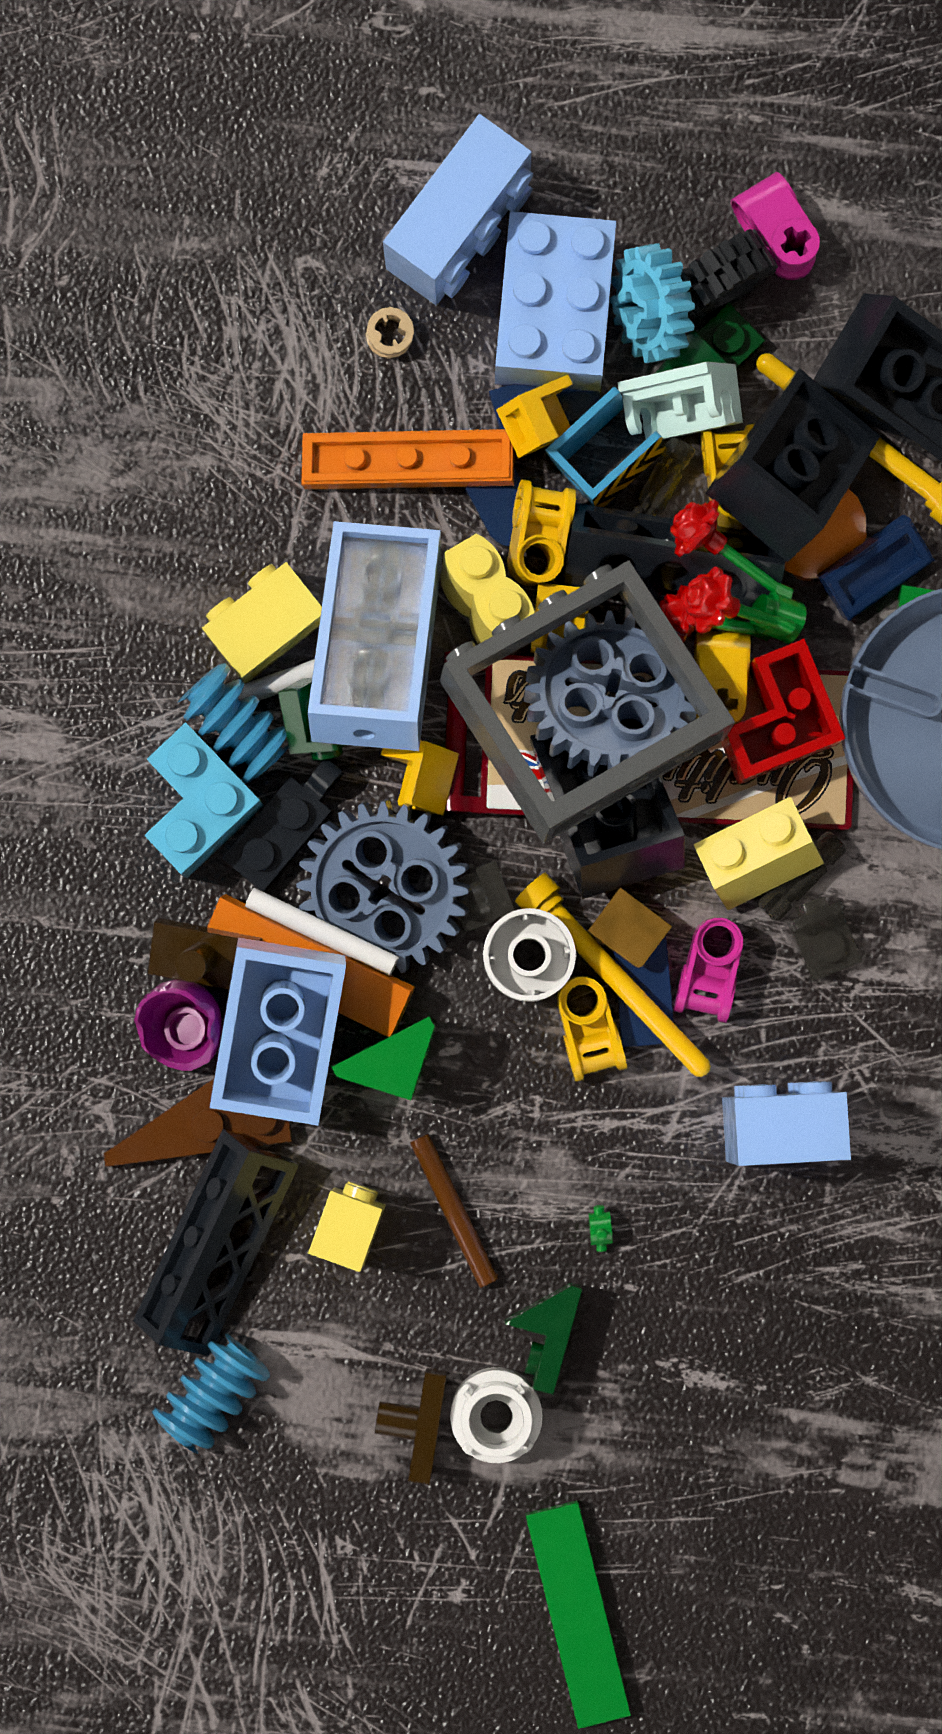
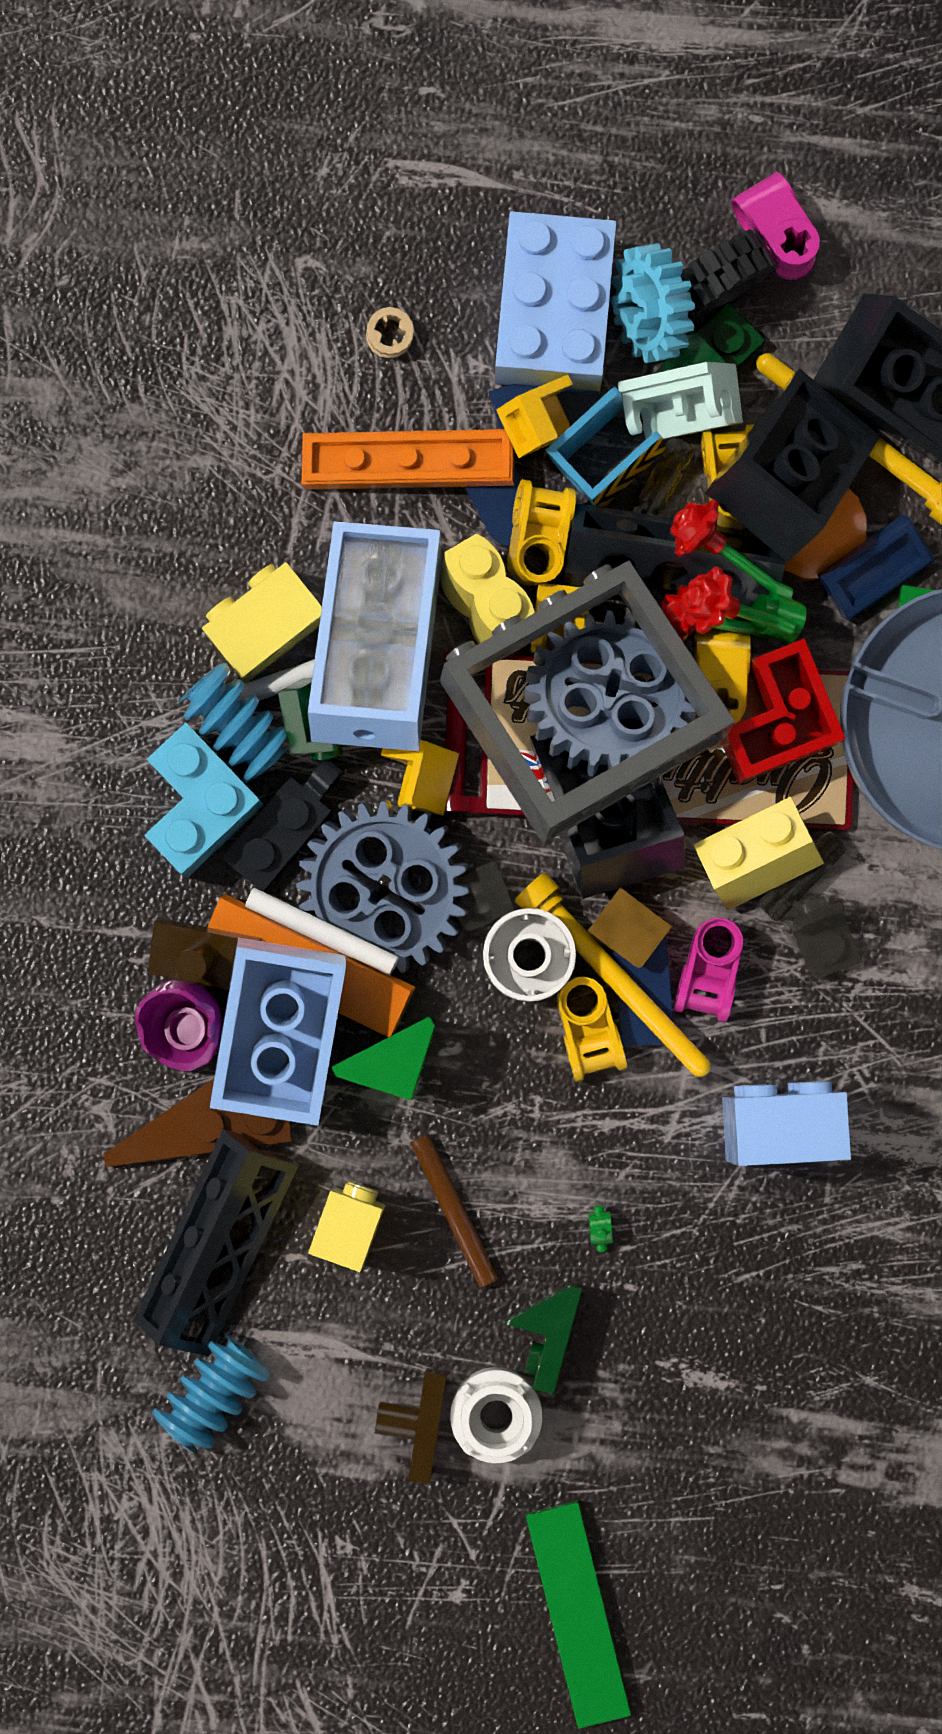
(459, 211): light blue brick -> none

